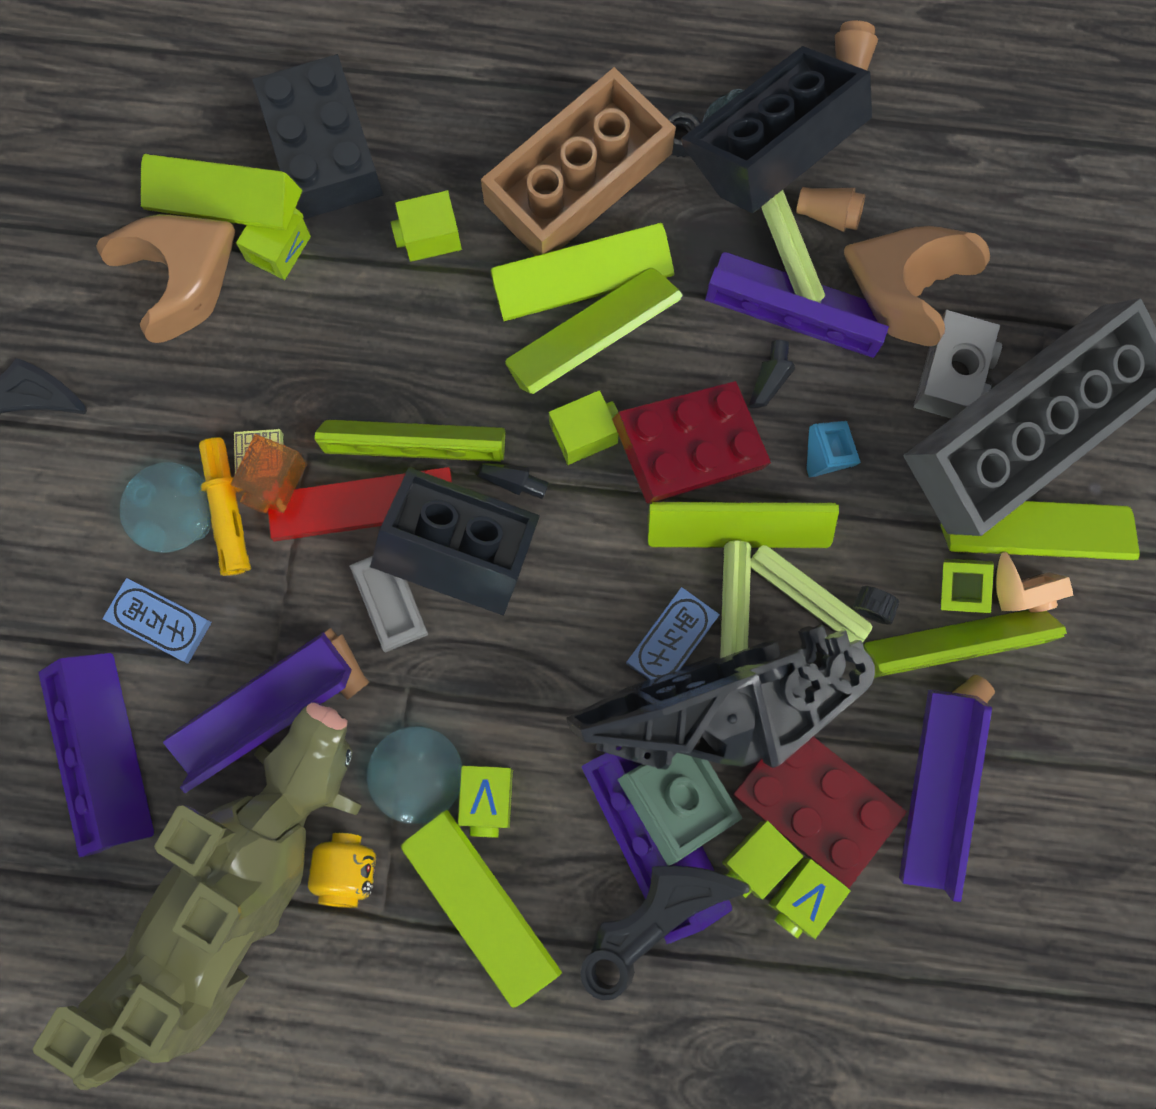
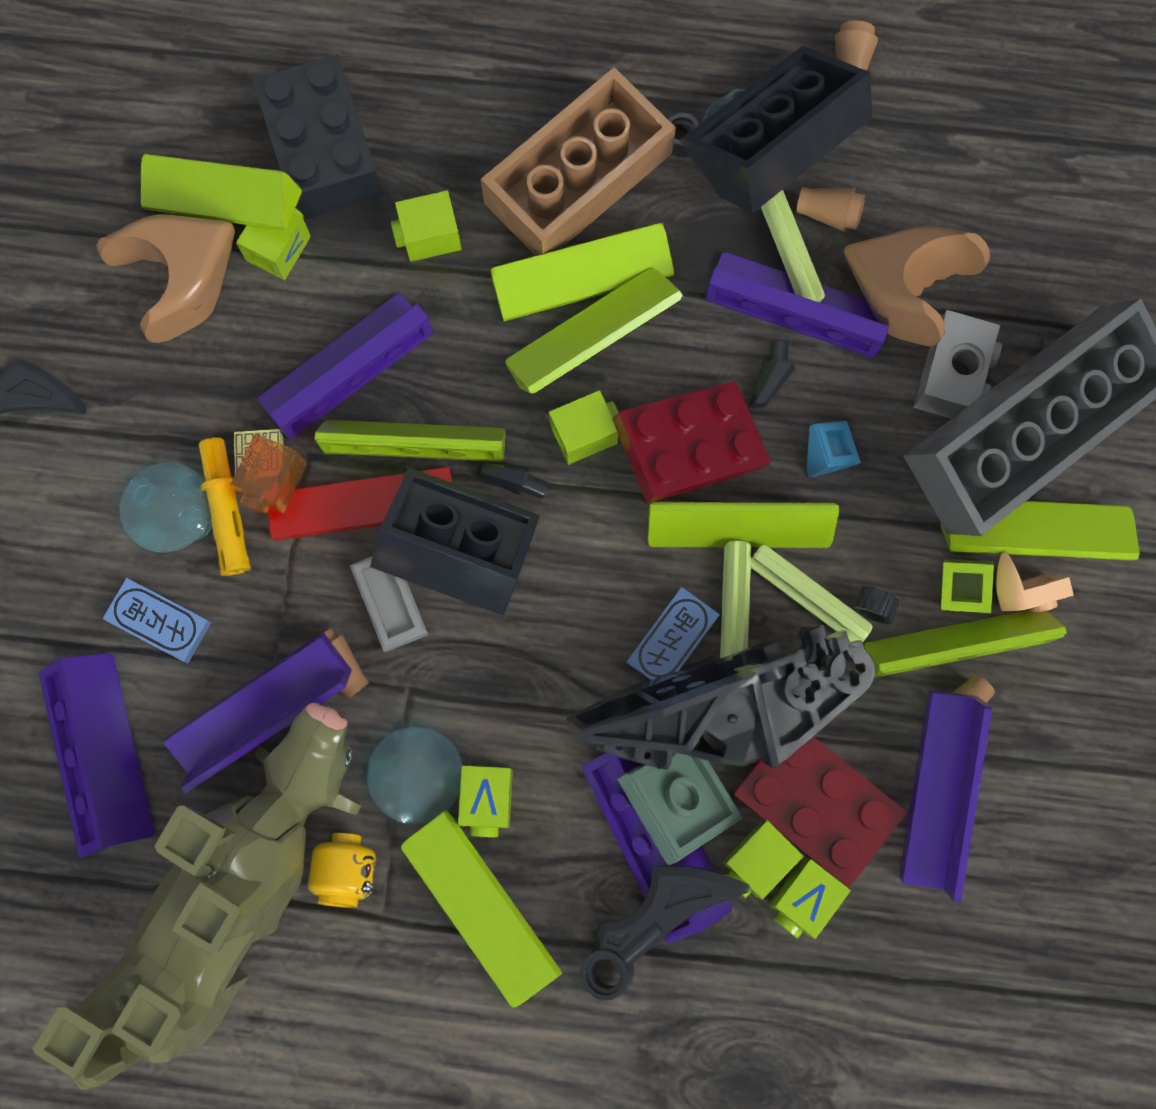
(345, 365): none -> dark purple panel

